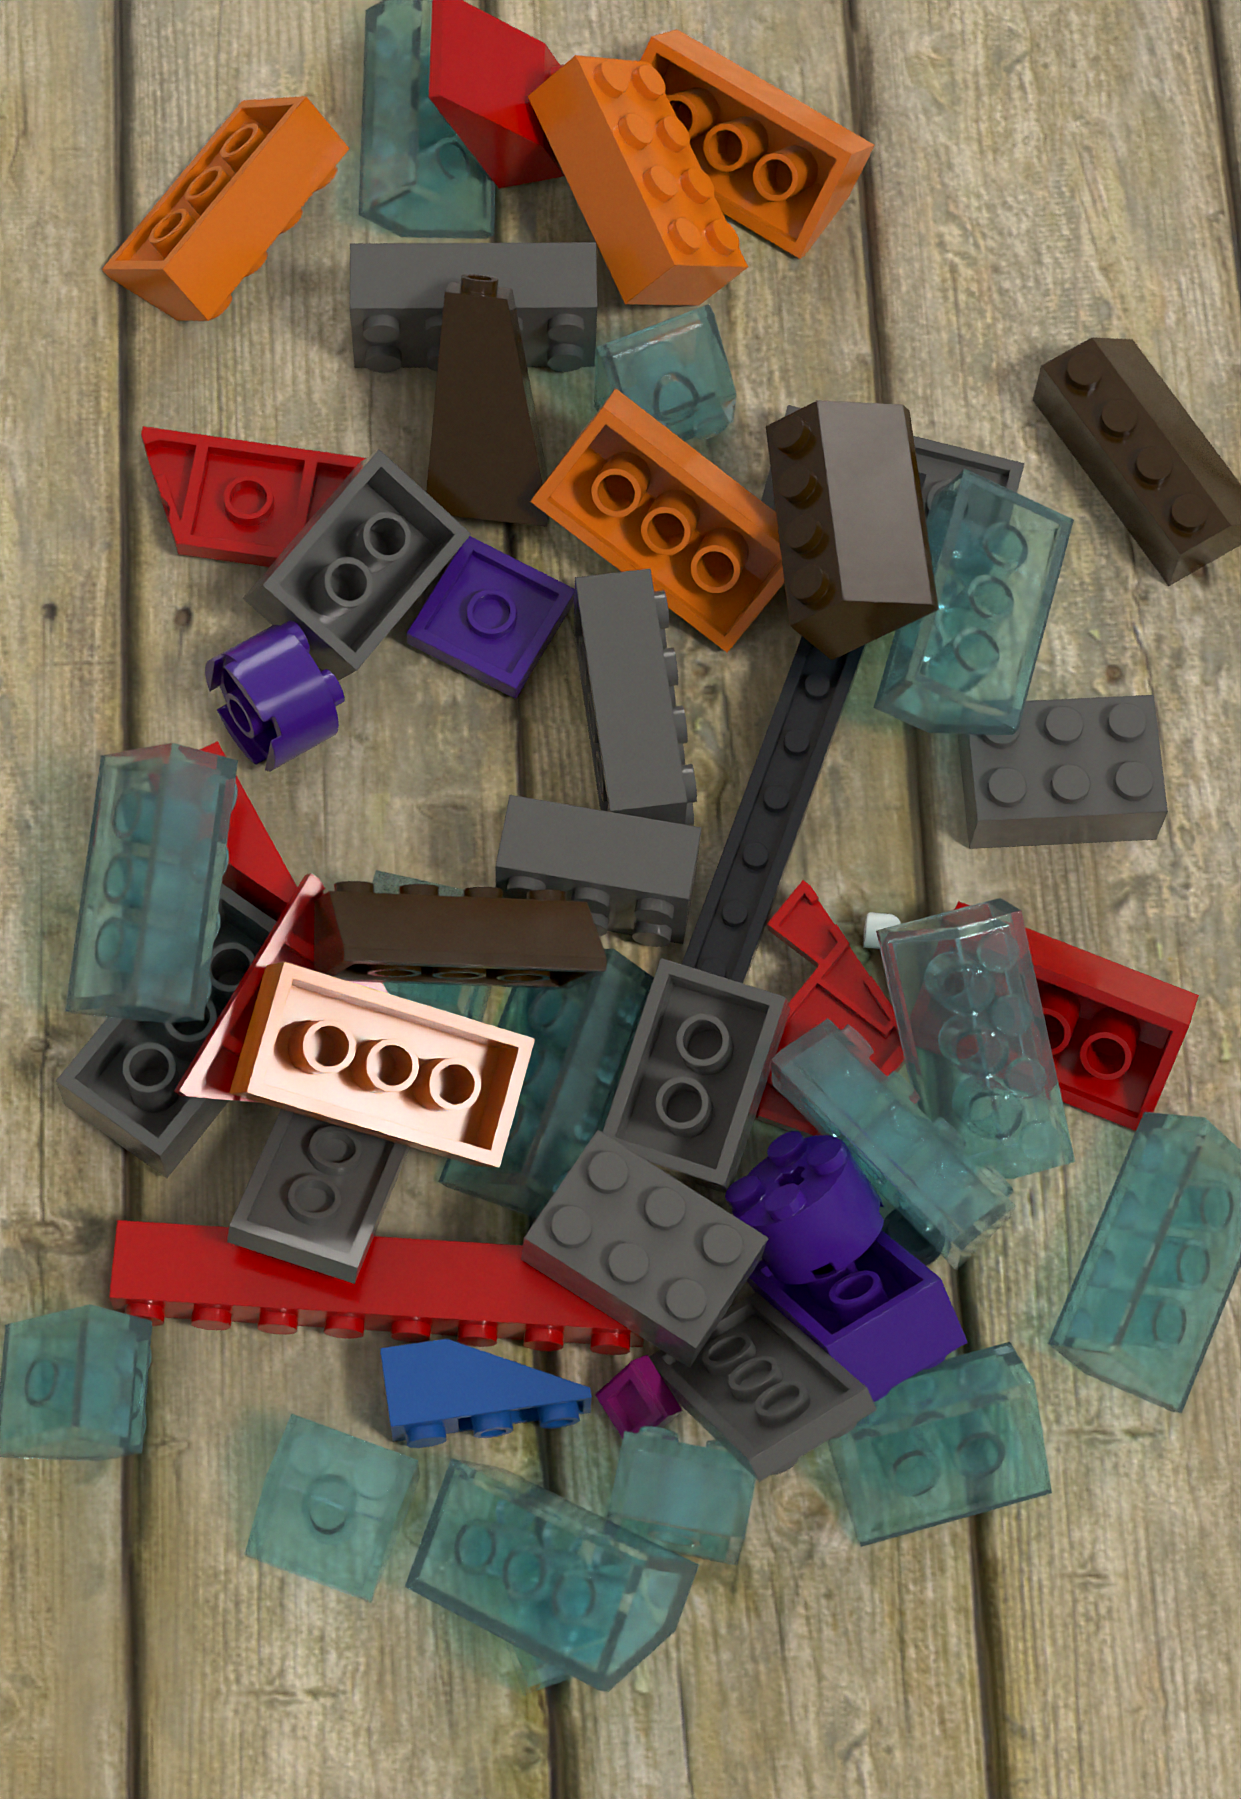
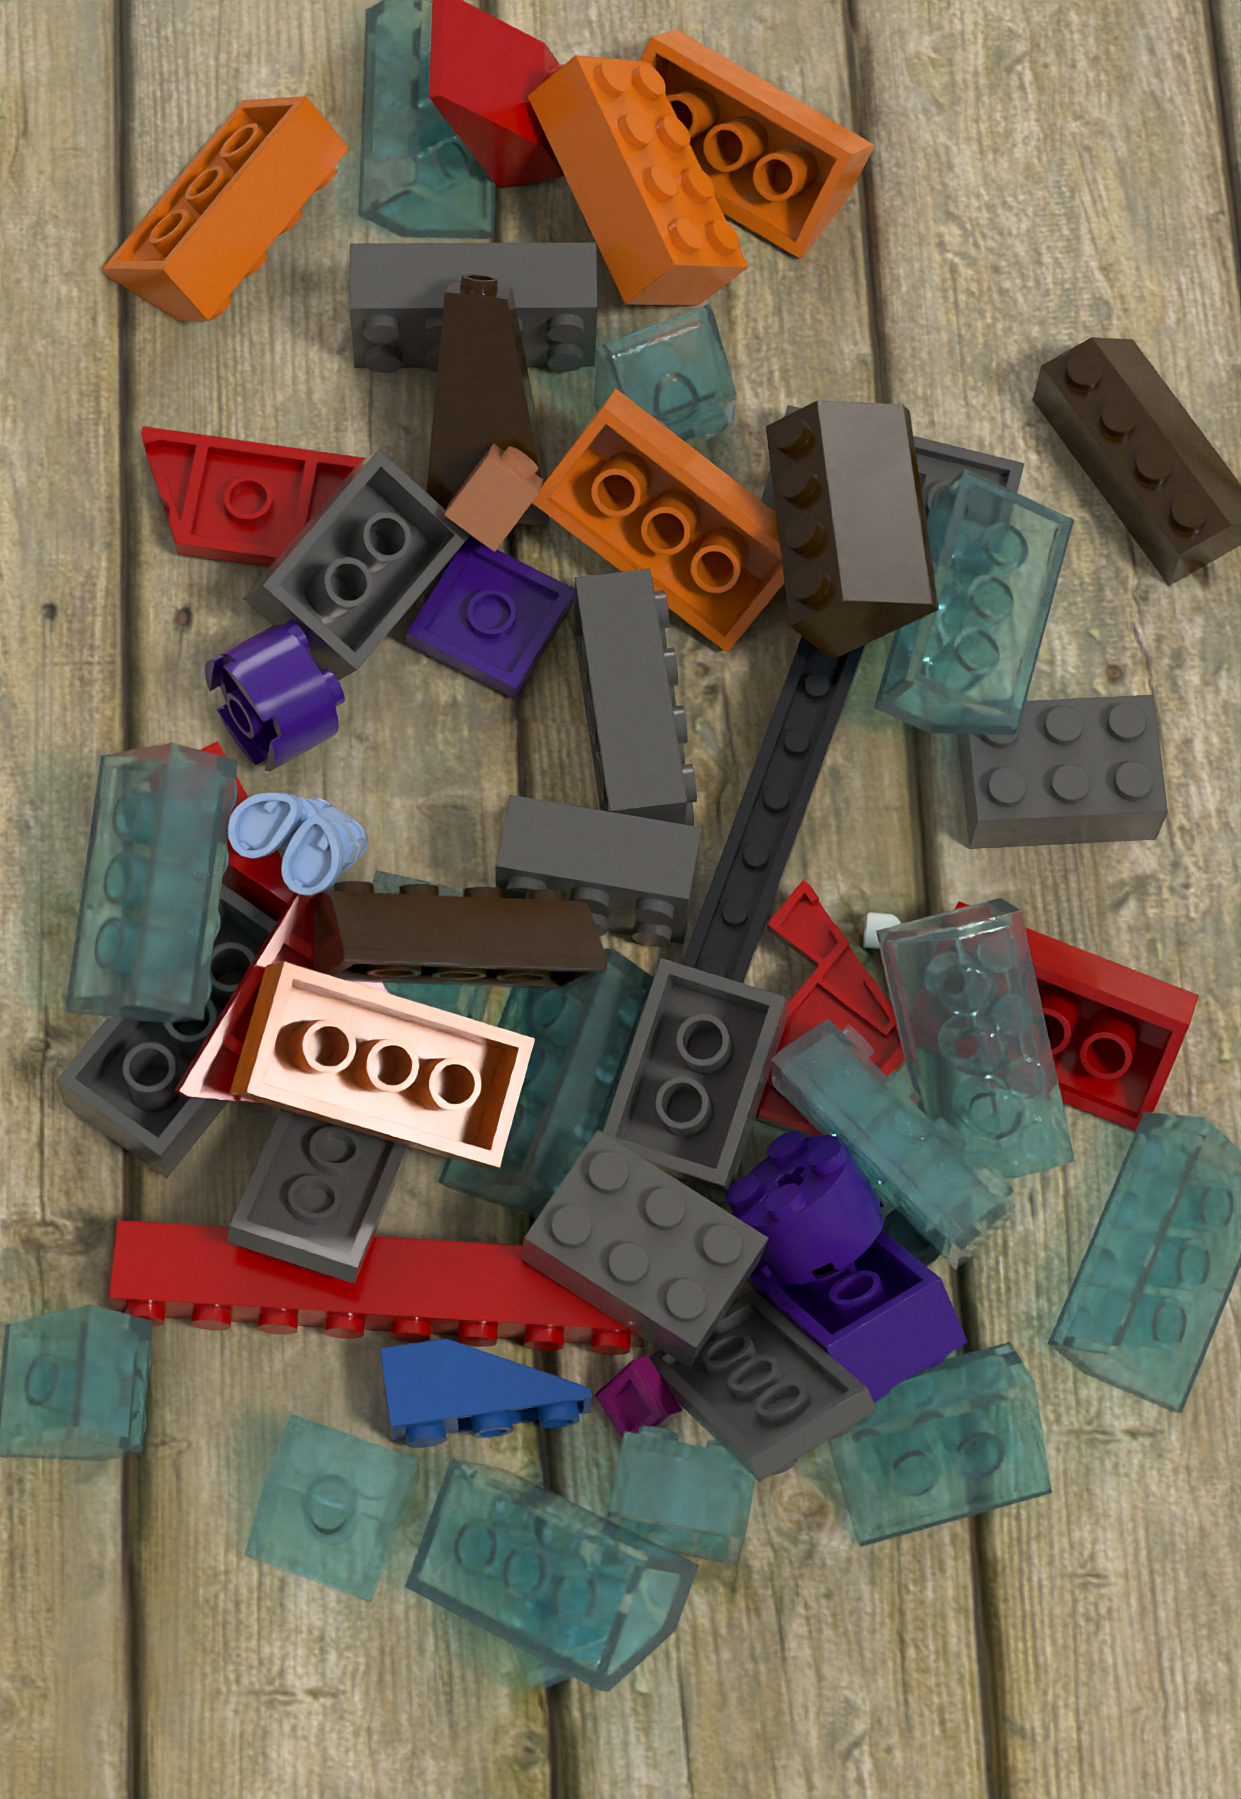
(315, 834): none -> light blue piece
(495, 495): none -> nougat brick

